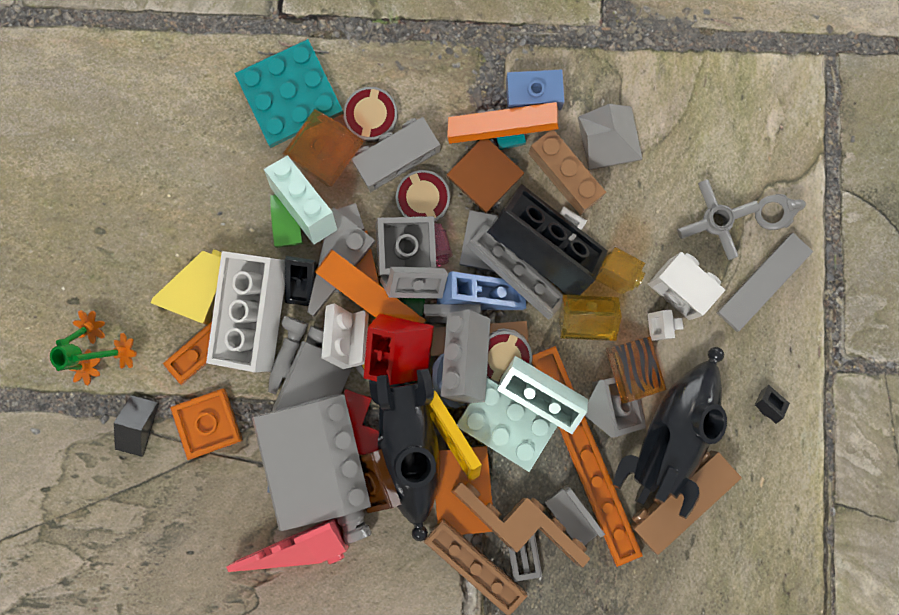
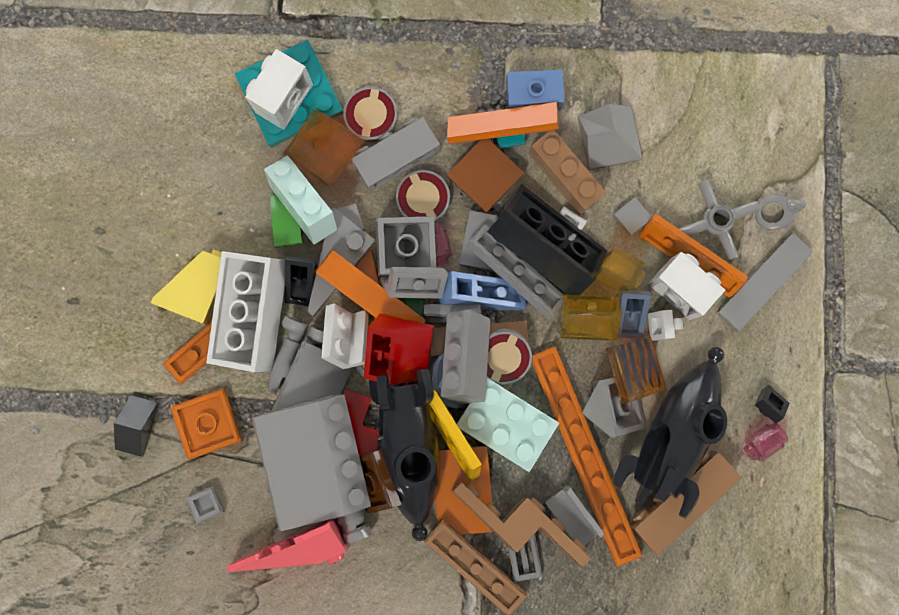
(70, 357): plant -> none
(205, 504): none -> light grey tile
(279, 89): none -> white brick
(543, 395): light aqua brick -> none
(632, 216): none -> light grey tile
(634, 313): none -> sand blue slope
(673, 241): none -> orange tile
(765, 442): none -> clear pink brick

